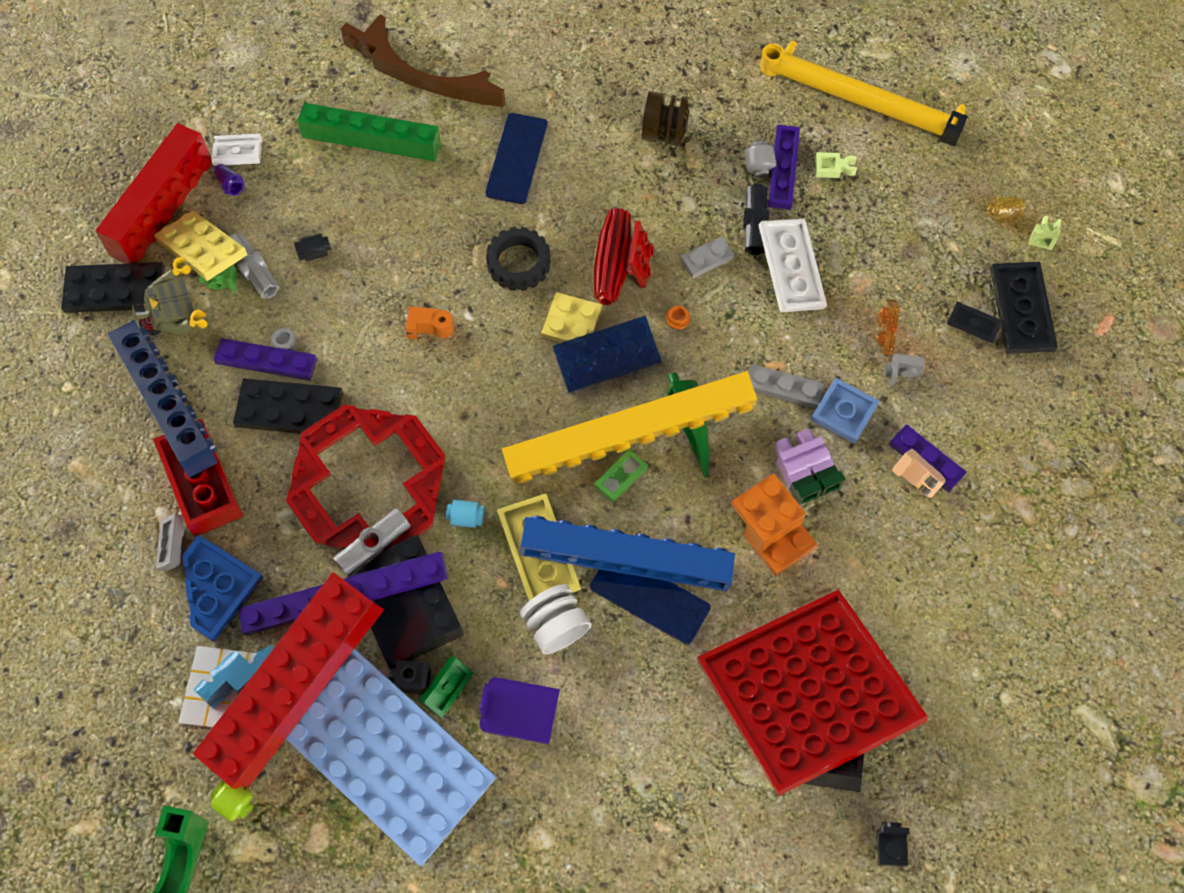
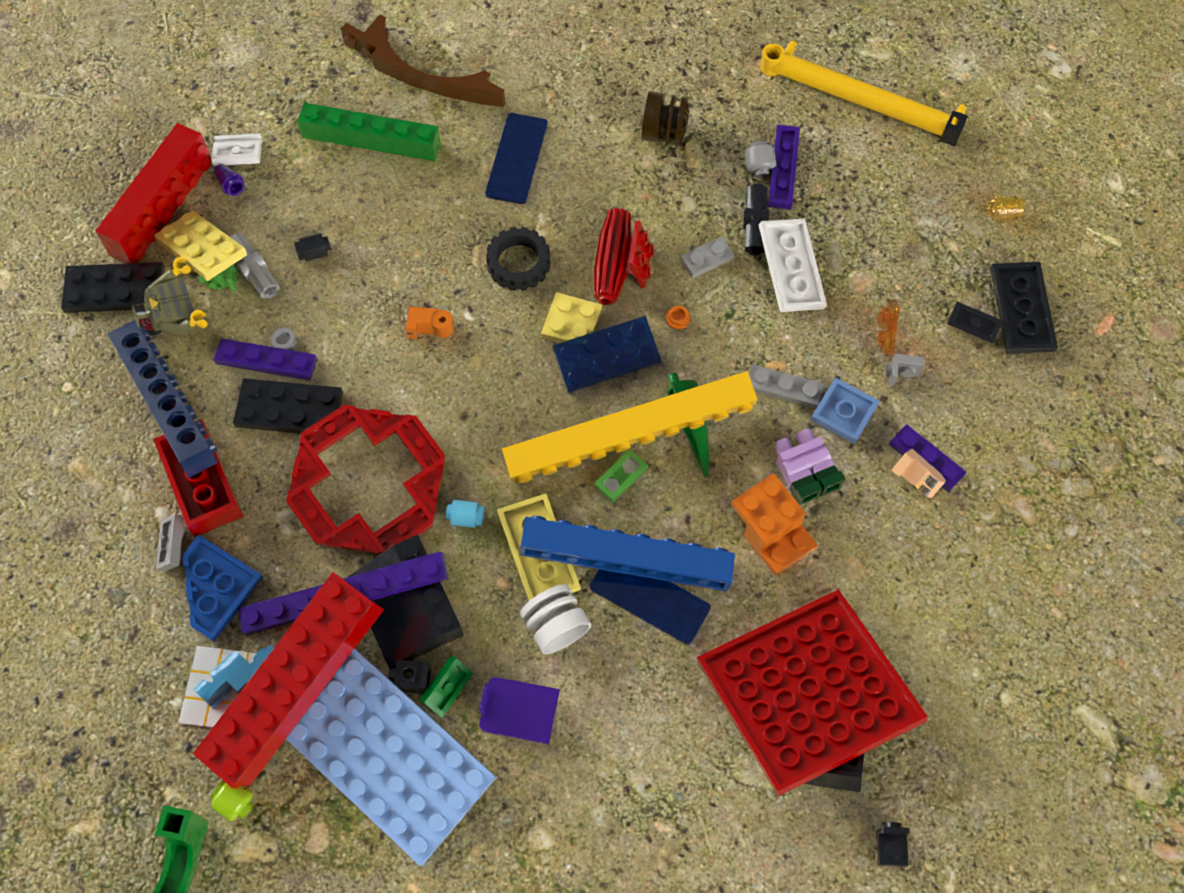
(358, 553): light grey piece -> none
(831, 165): yellowish green plate -> none
(1045, 234): yellowish green plate -> none

